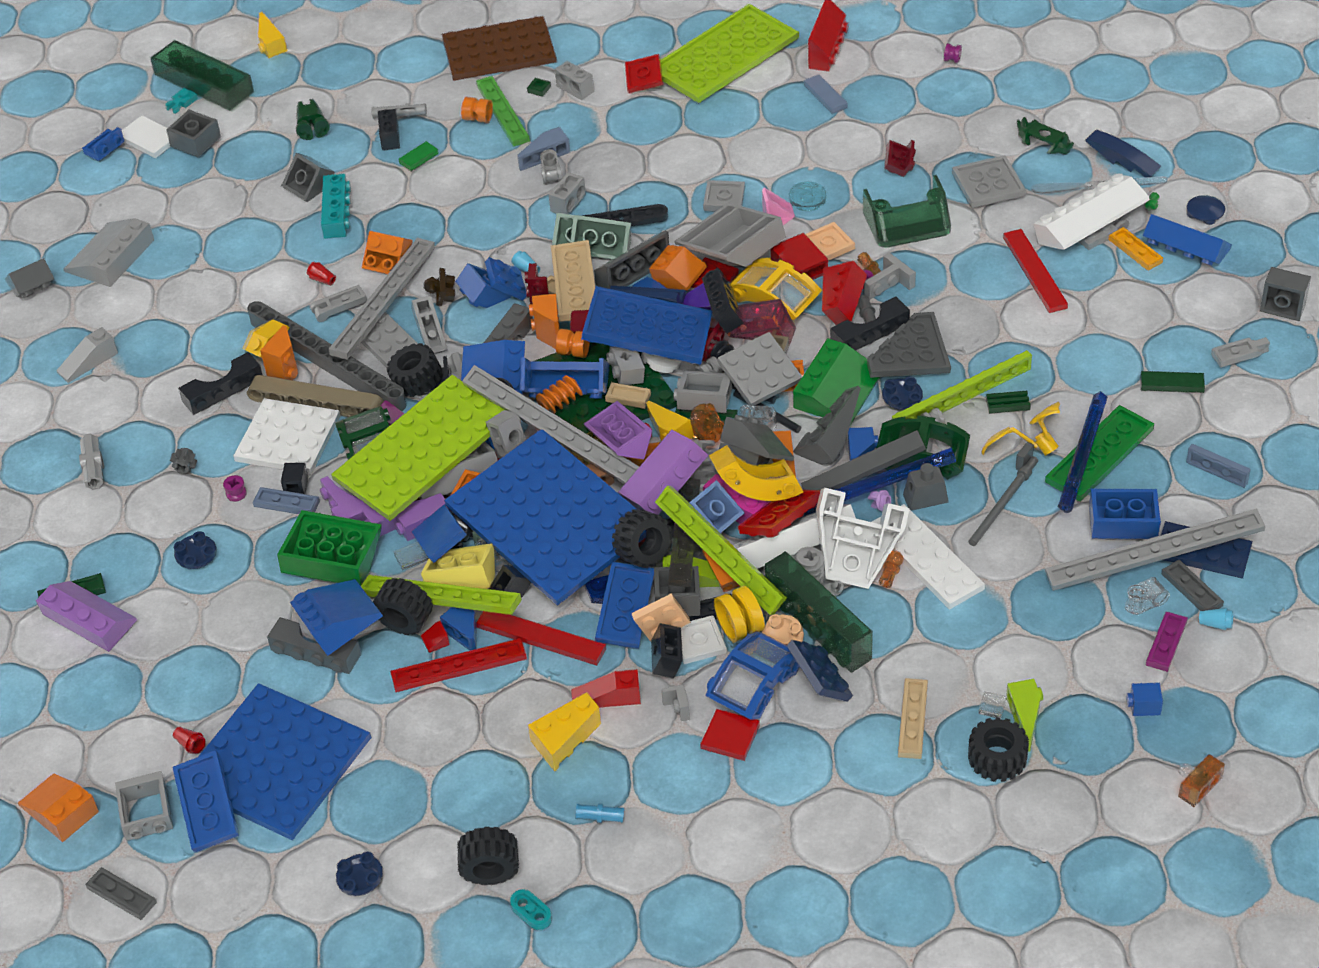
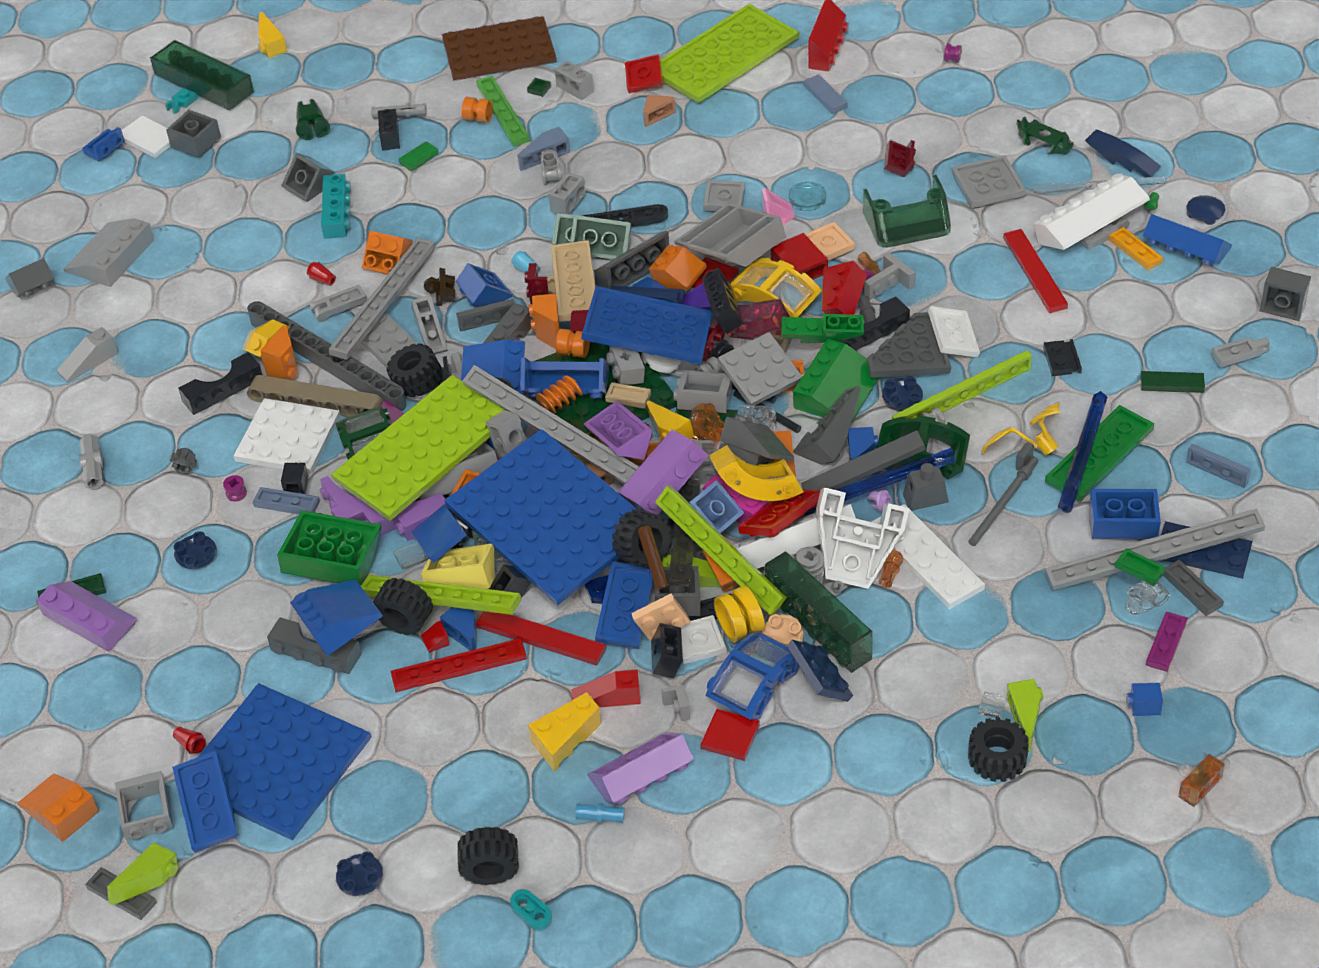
(143, 874): none -> lime slope
(483, 315): none -> dark grey tile
(505, 278): blue plate -> none
(641, 766): none -> slope
(653, 557): none -> reddish brown axle
(658, 108): none -> nougat slope
(817, 330): none -> green slope
(913, 718): tan tile -> none
(953, 331): none -> white tile
(1019, 398): dark green tile -> none
(1062, 357): none -> black plate
(1140, 567): none -> green tile
(1217, 618): medium azure cone -> none

